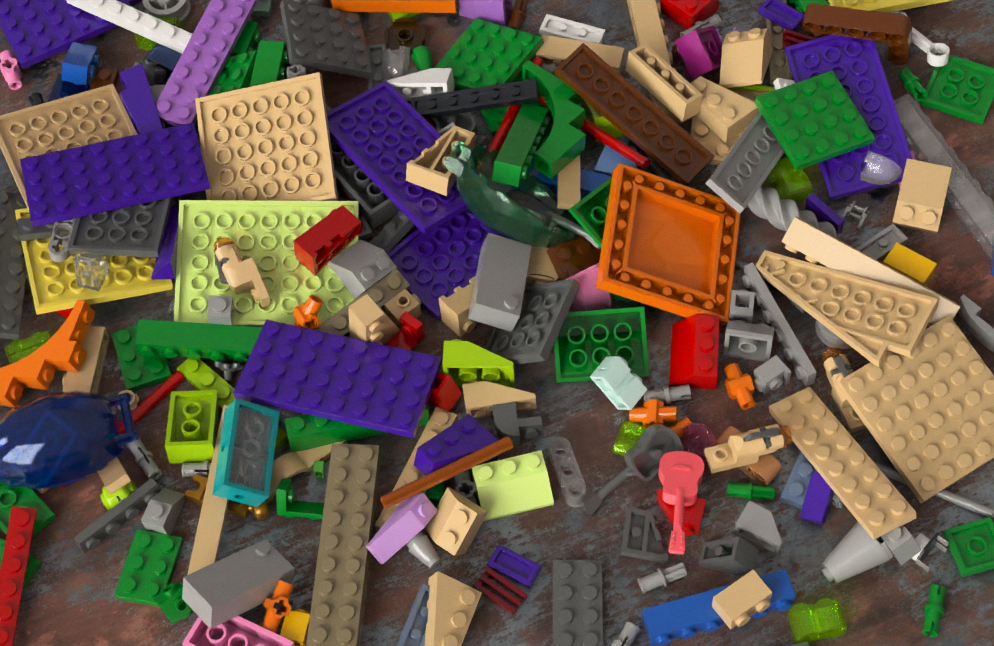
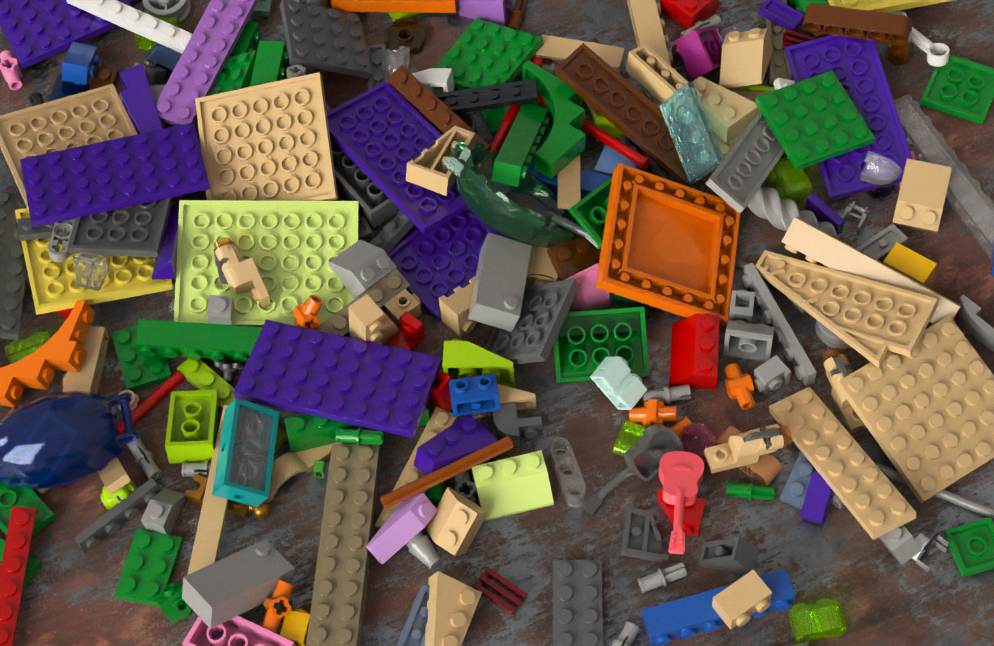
(289, 508): green bracket -> none
(326, 239): red wedge -> none
(359, 436): none -> green axle
(422, 58): green cone -> none
(428, 103): none -> reddish brown plate
(474, 395): none -> blue brick
(514, 566): dark purple tile -> none
(571, 30): white plate -> none
(691, 133): none -> clear light blue plate
(758, 527): light grey slope -> none
(854, 555): light grey cone -> none
(913, 84): green pin -> none
(934, 610): green pin -> none

